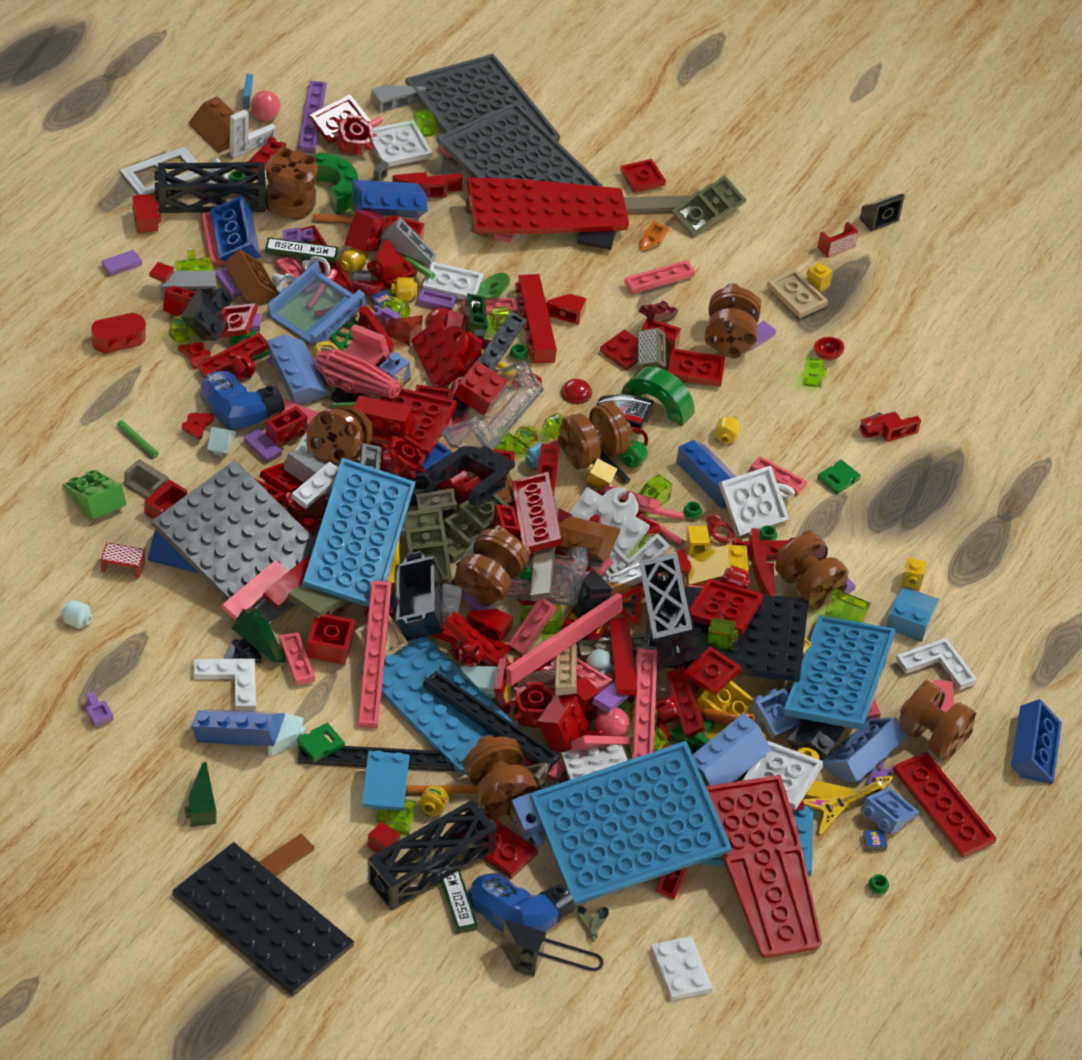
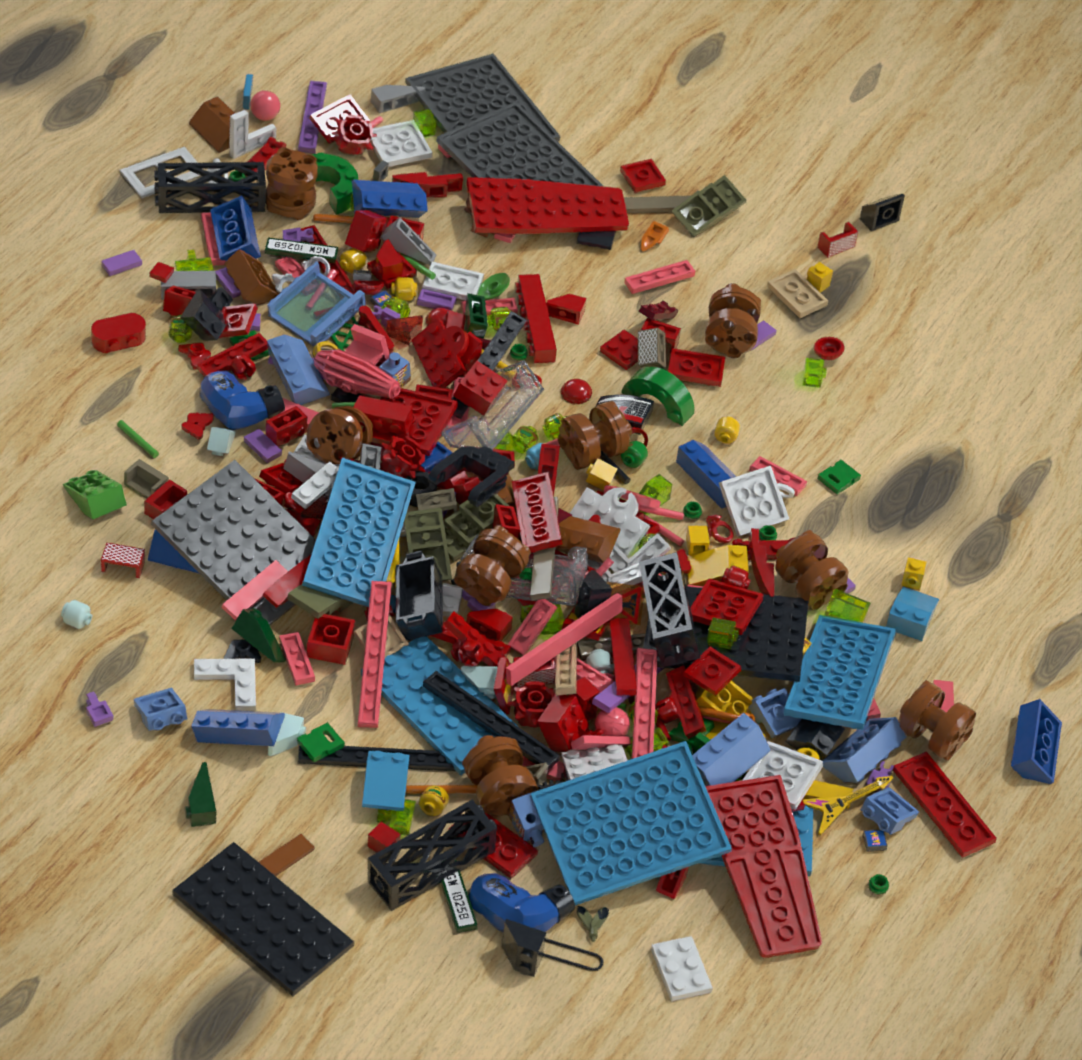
(145, 213): red brick -> none
(161, 709): none -> medium blue plate
(889, 426): red plate -> none
(941, 652): white plate -> none

